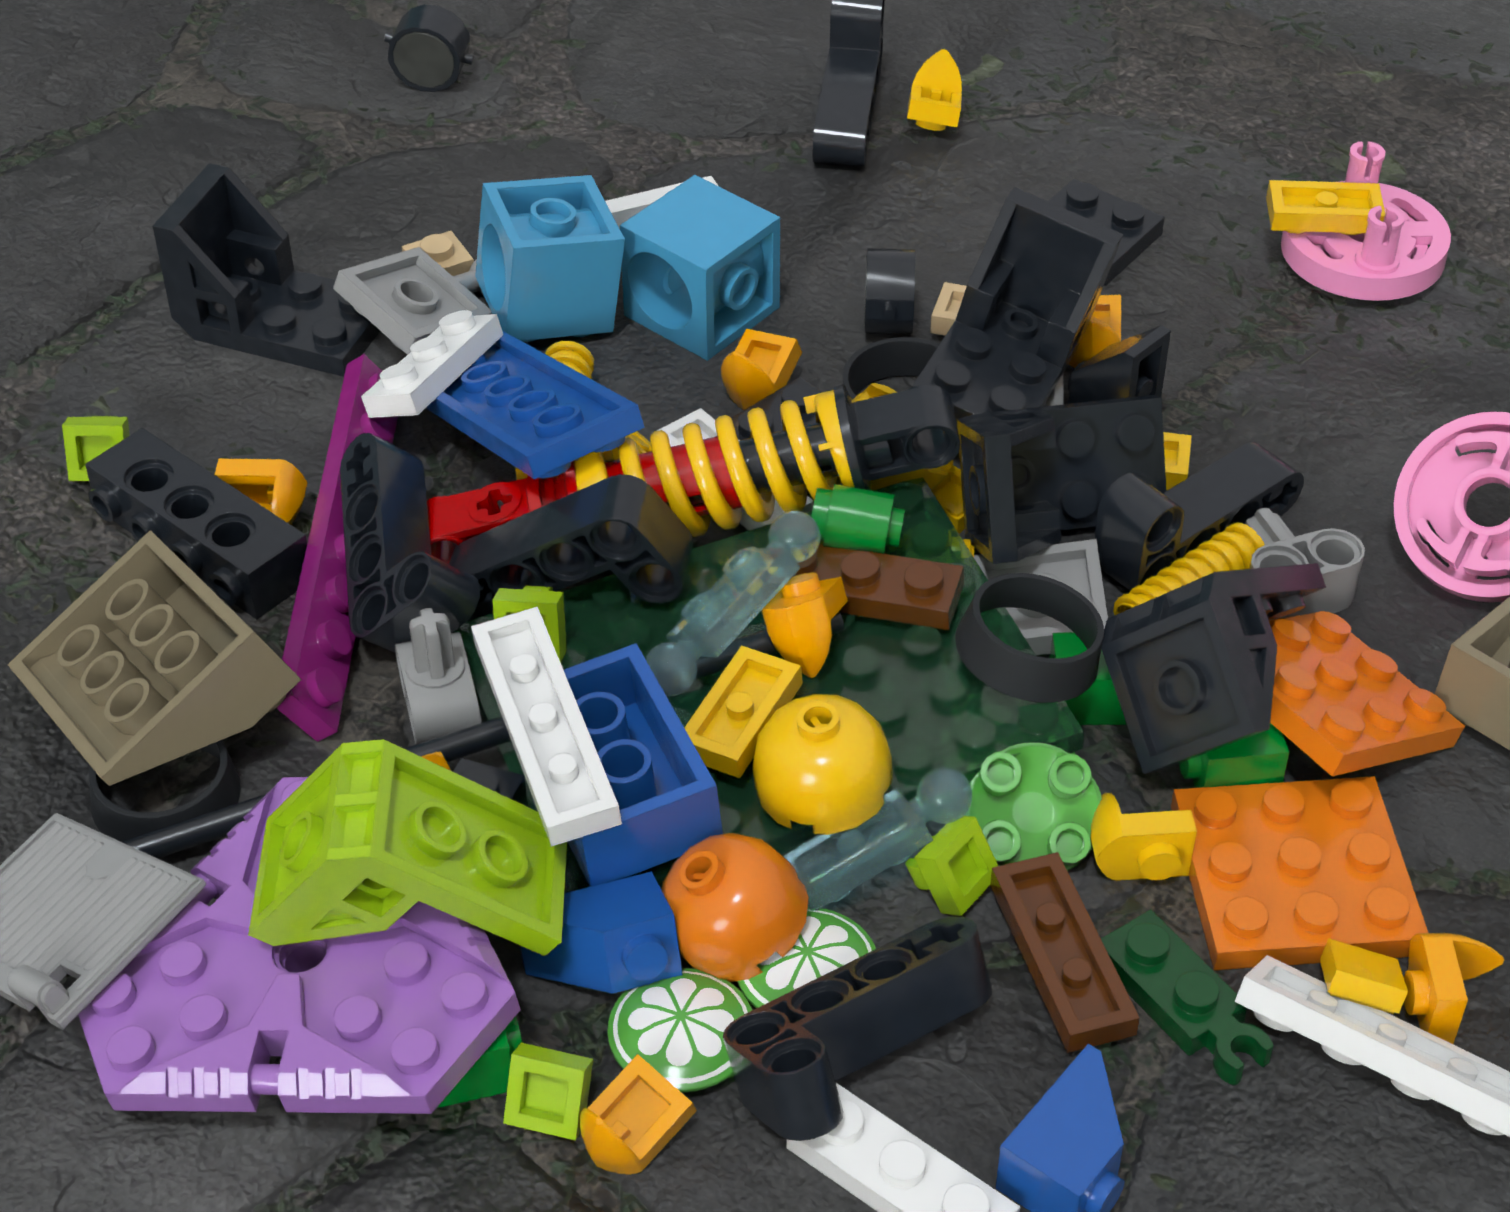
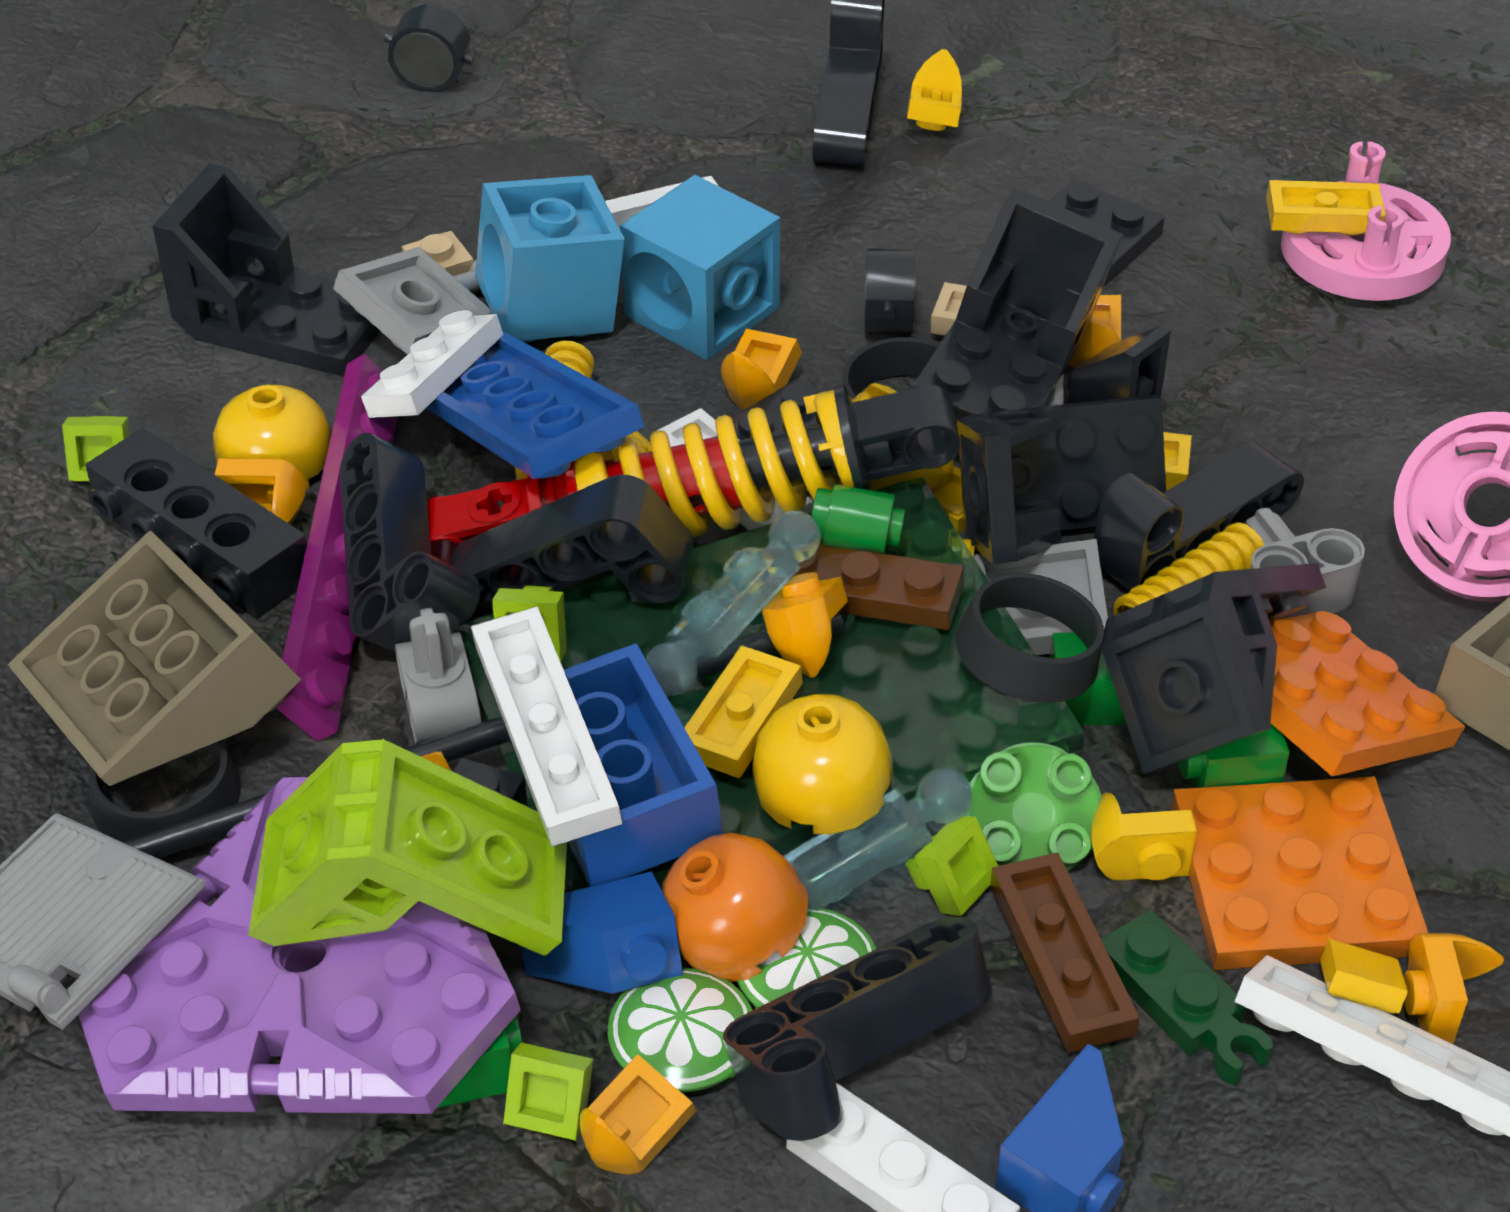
(274, 425): none -> yellow cylinder

